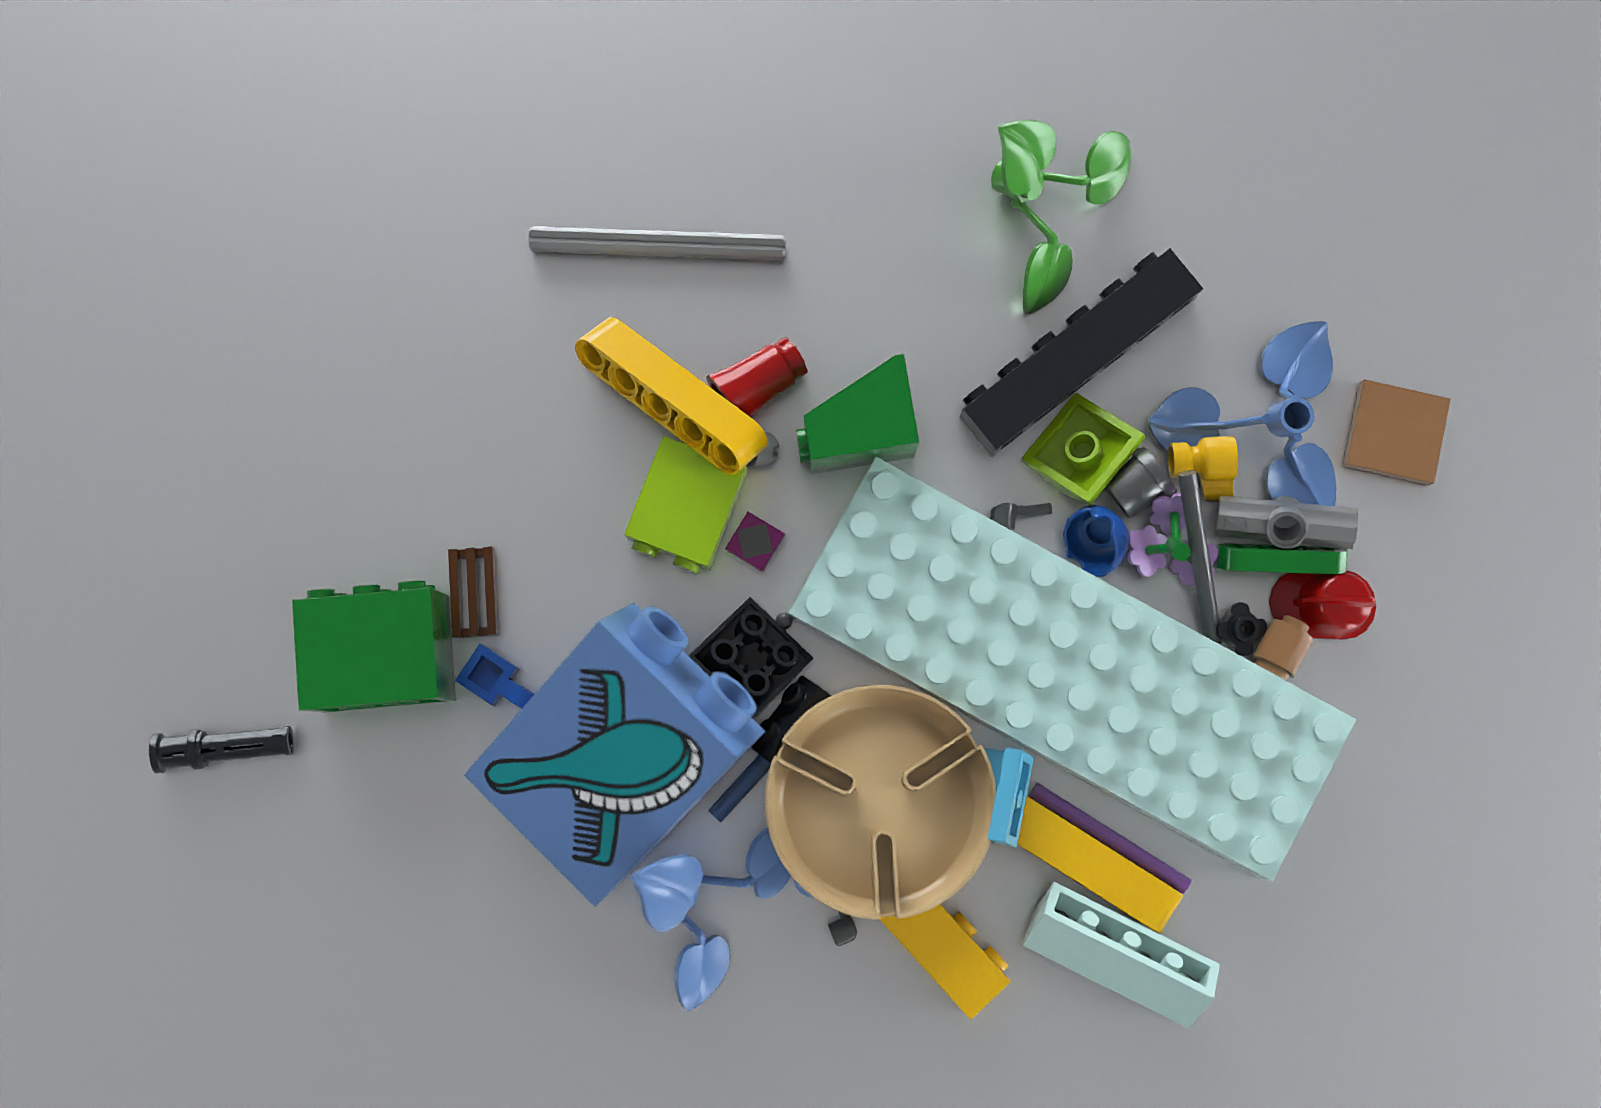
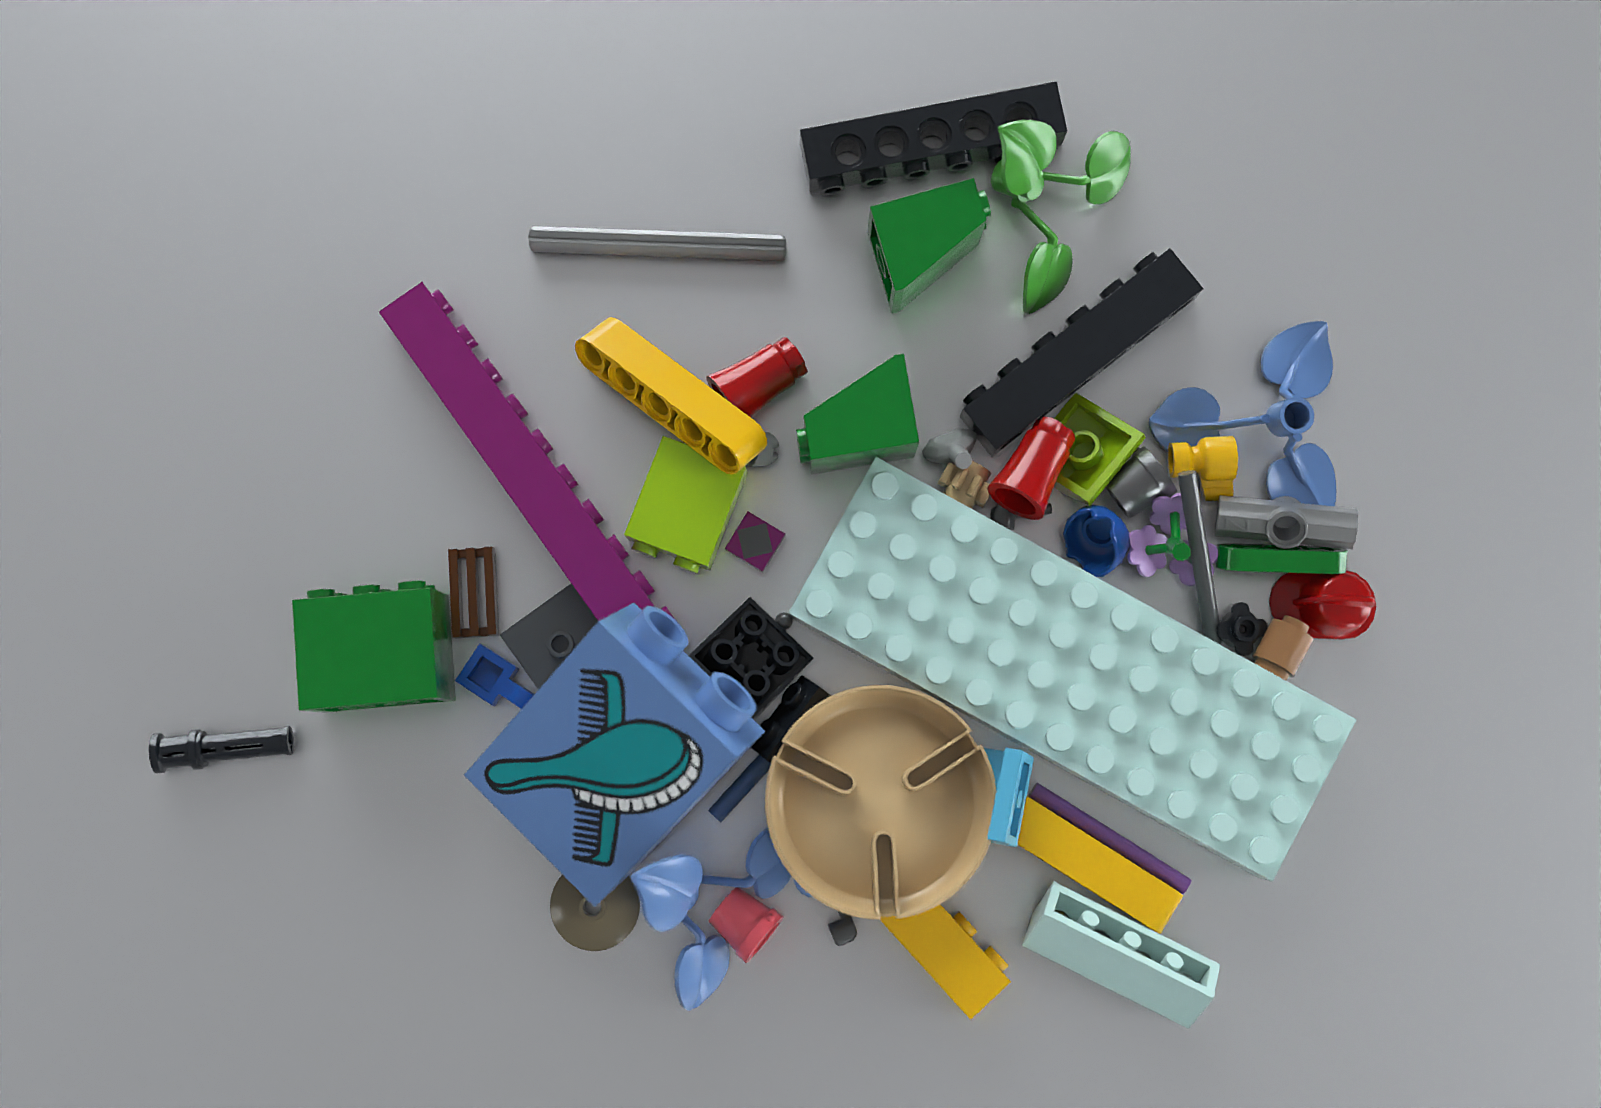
(516, 453): none -> magenta brick
(549, 634): none -> dark grey plate
(599, 931): none -> dark tan dish
(745, 923): none -> coral piece
(908, 127): none -> black brick
(925, 237): none -> green slope
(951, 447): none -> light grey rock
(967, 484): none -> tan gear
(1033, 469): none -> red plant
(1396, 432): medium nougat tile -> none

